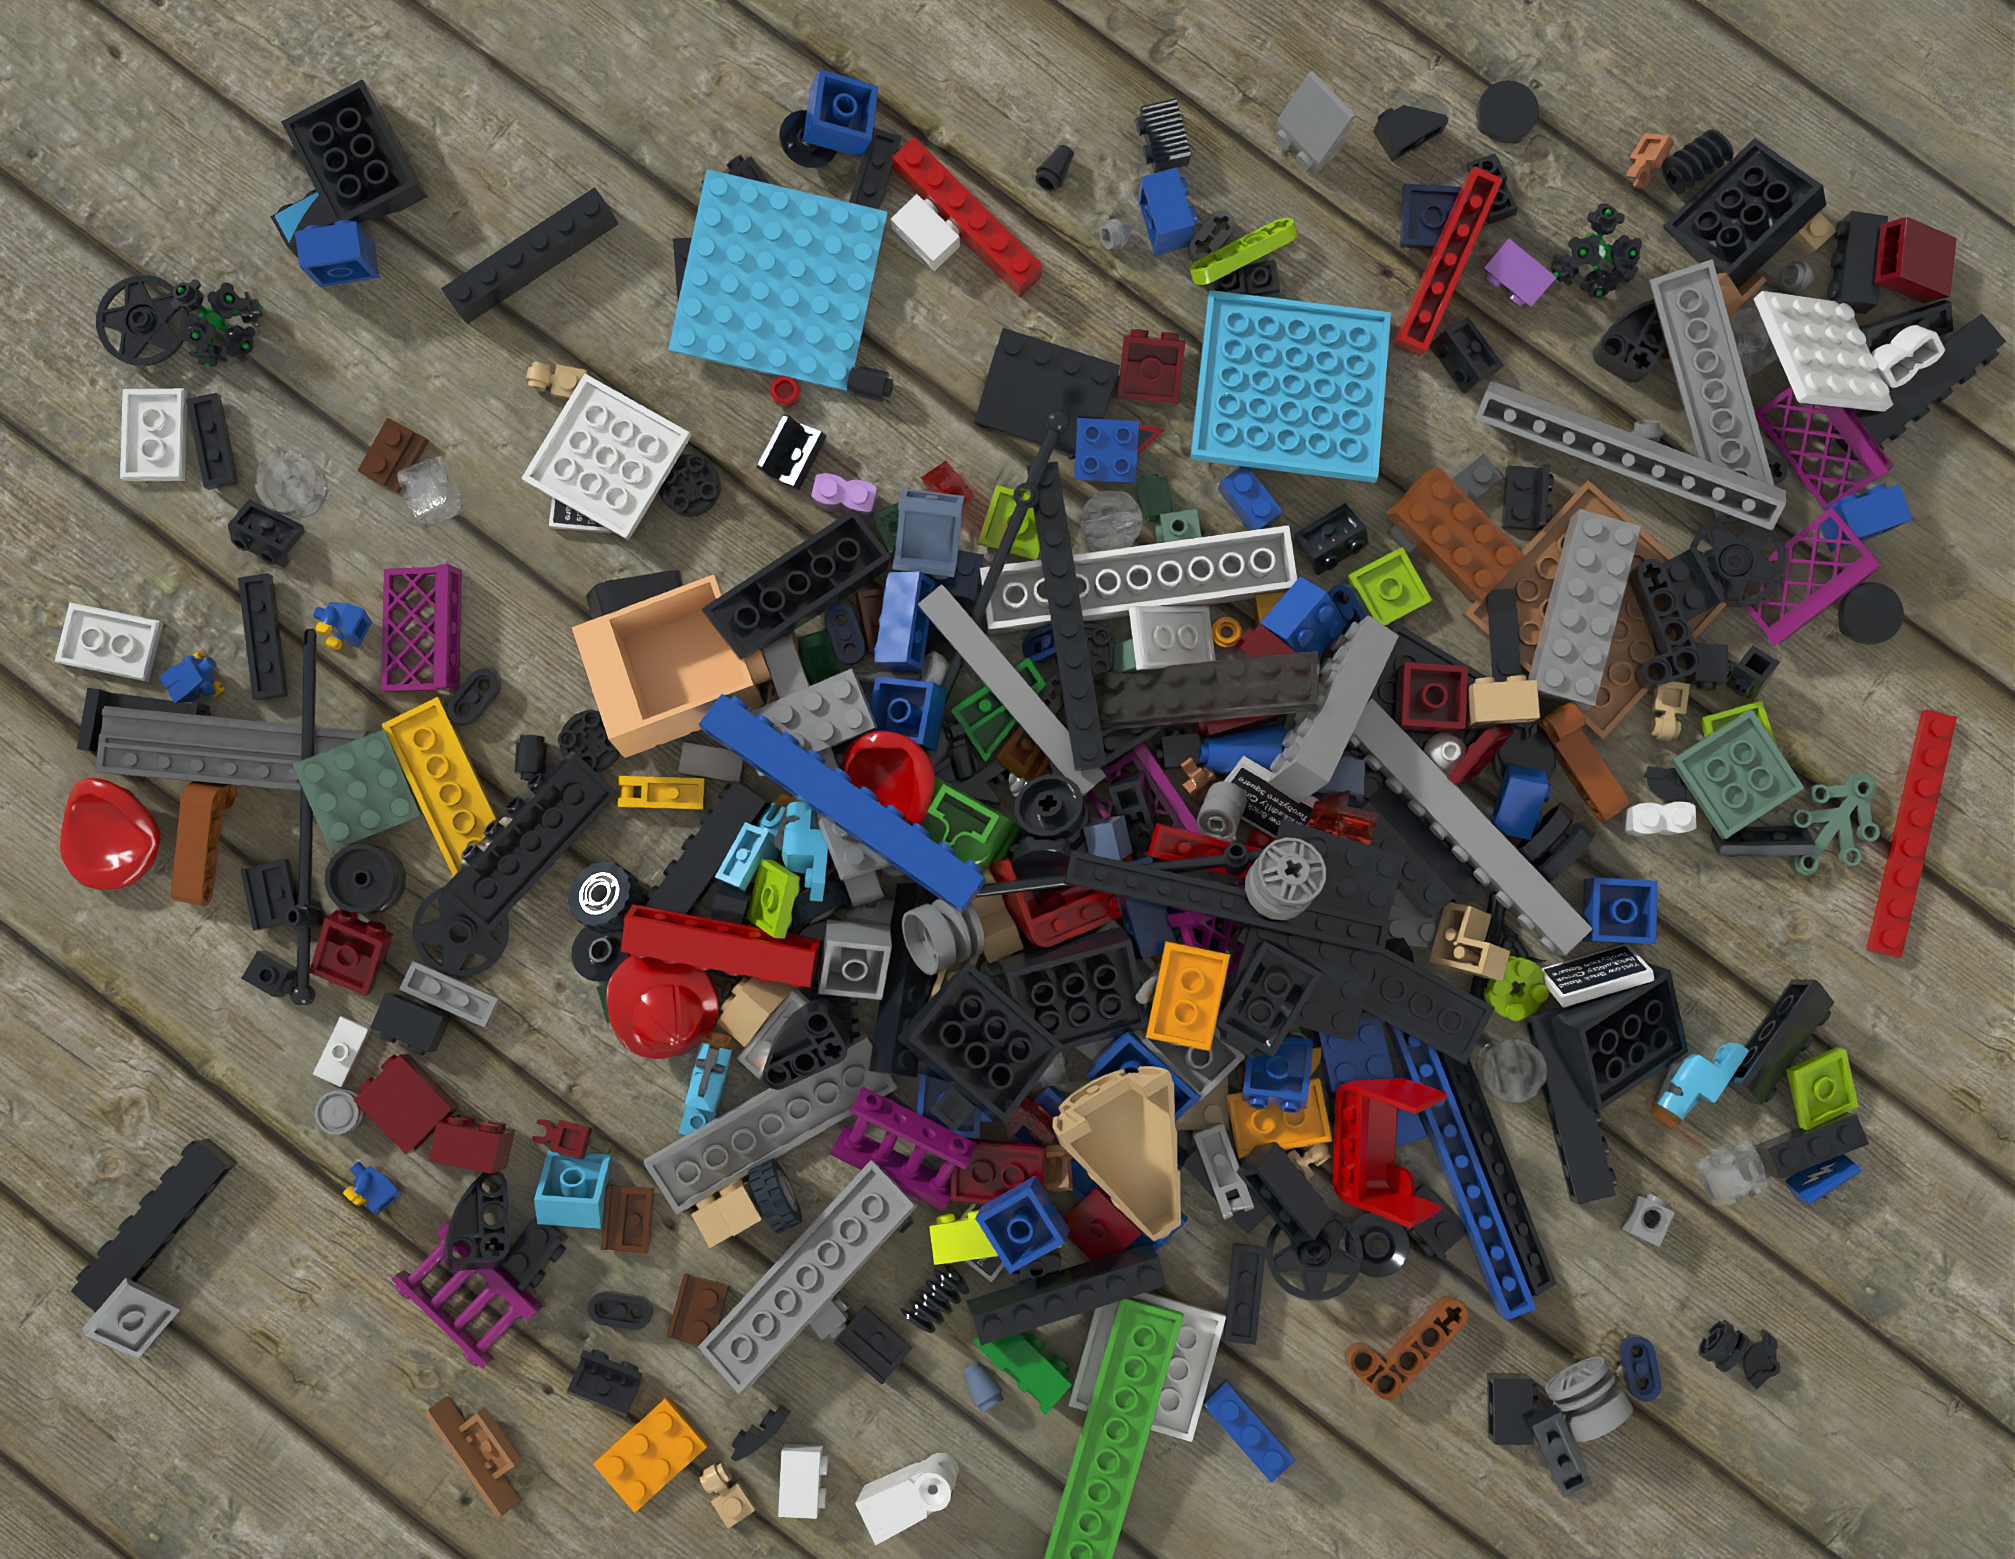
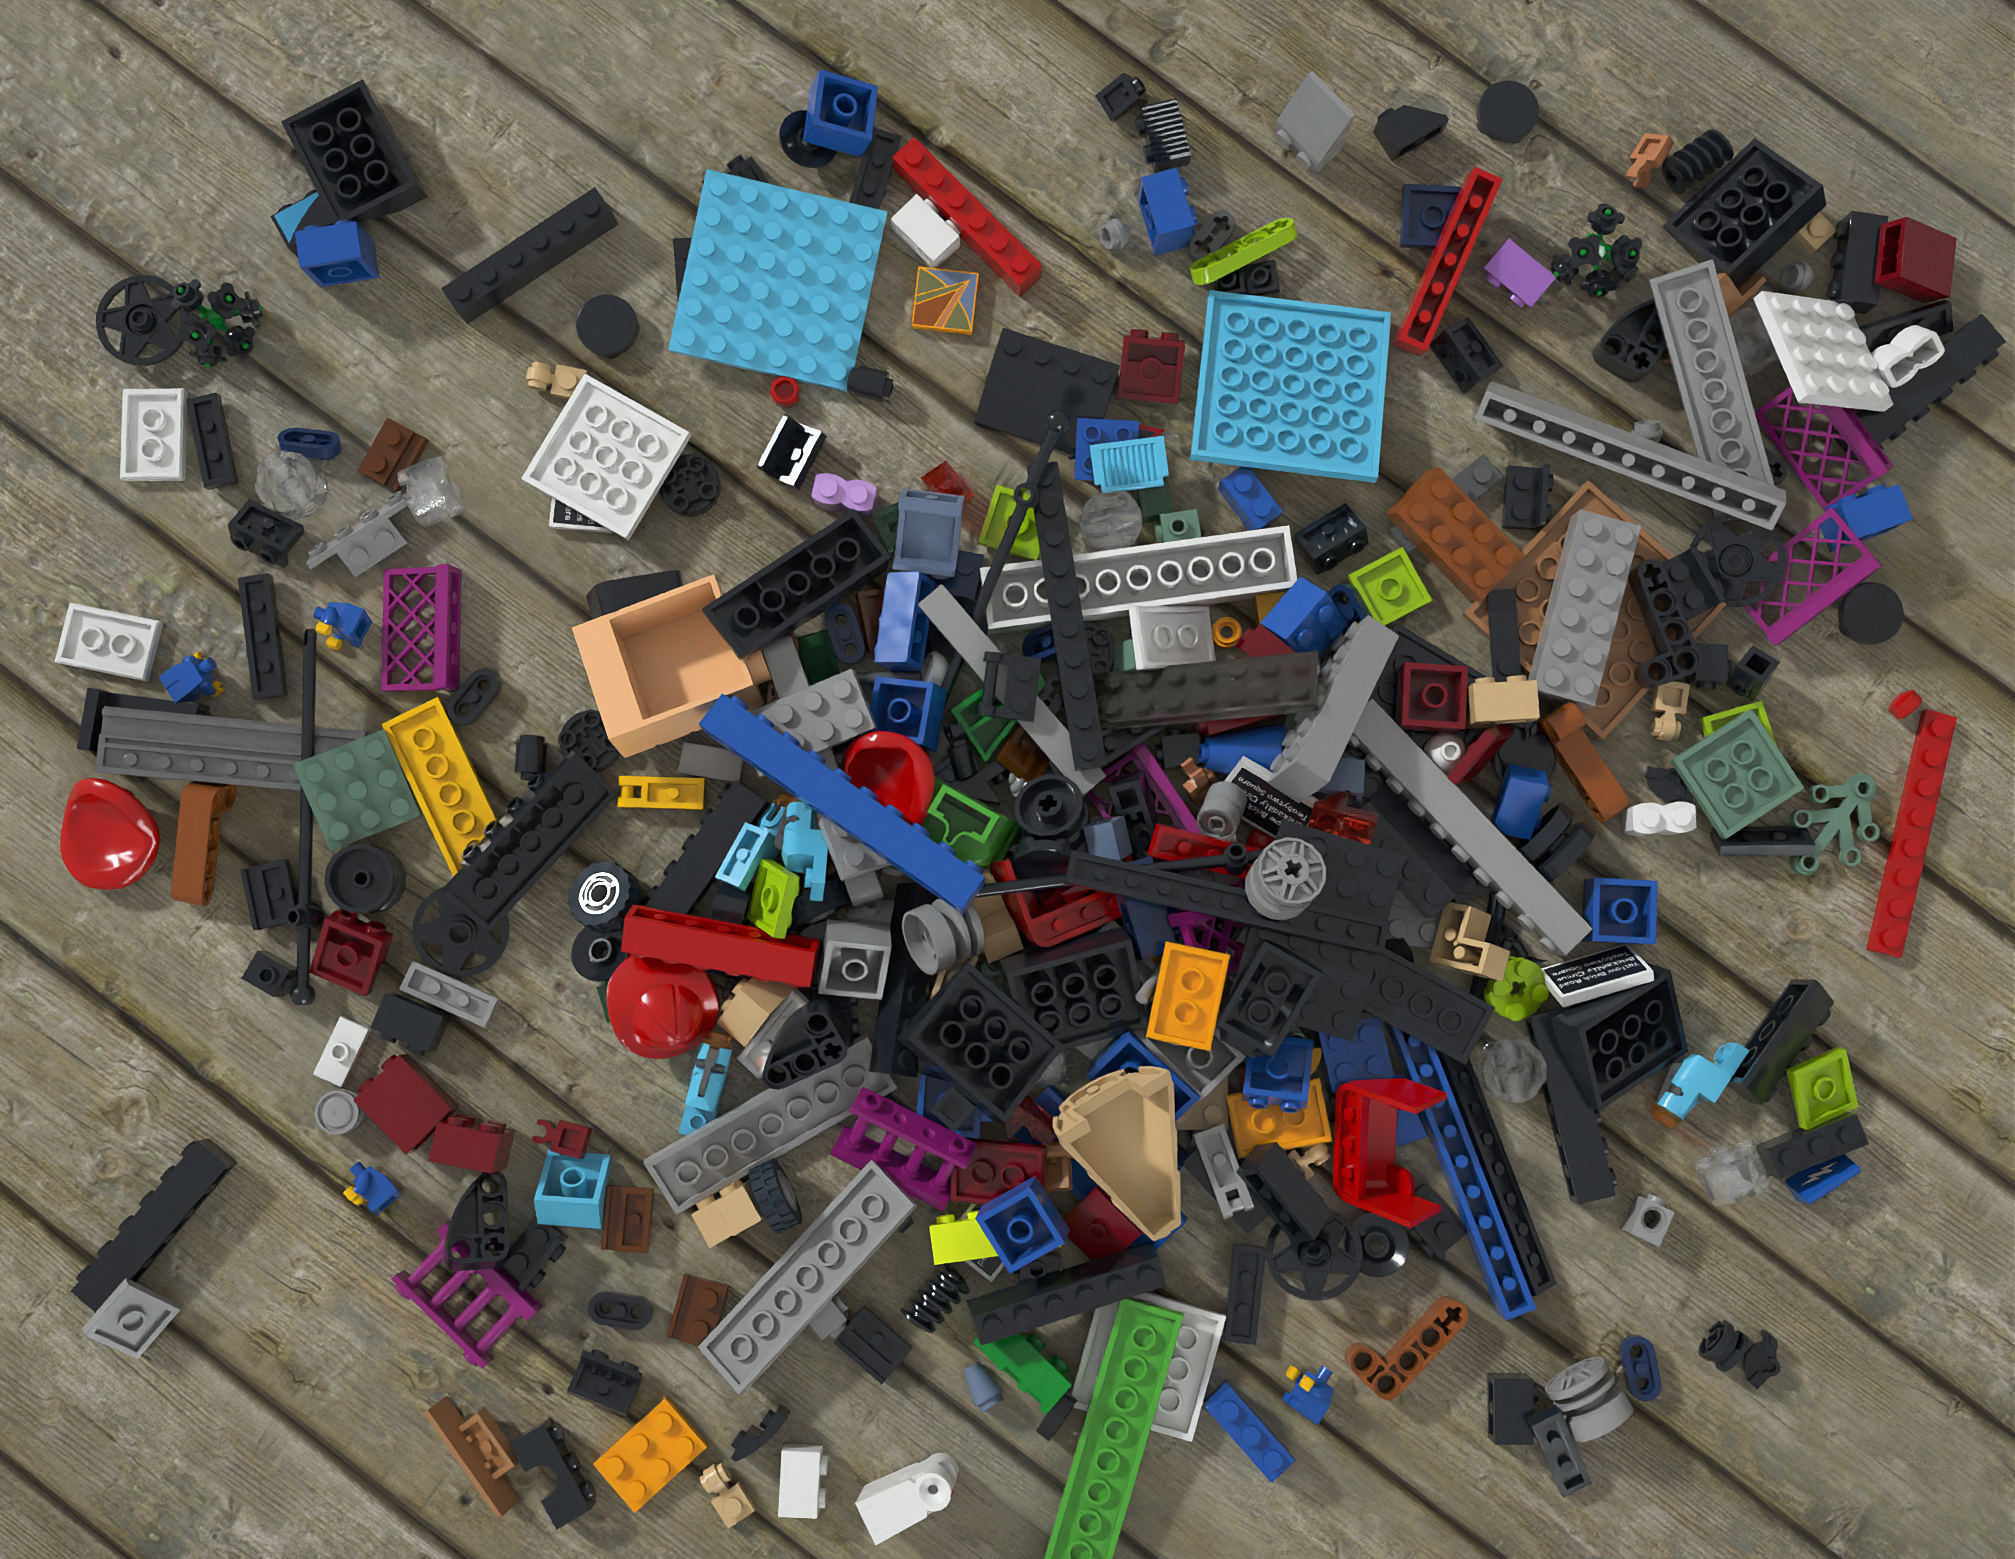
(310, 443): none -> dark blue plate
(366, 541): none -> light grey bracket
(546, 1447): none -> black arch
(607, 326): none -> black tile
(945, 300): none -> tile
(1019, 690): none -> black plate
(1054, 169): black cone -> none
(1056, 1416): none -> black beam
(1122, 96): none -> black bracket
(1129, 464): none -> medium azure window
(1311, 1393): none -> blue piece
(1503, 203): black slope -> none
(1905, 704): none -> red tile

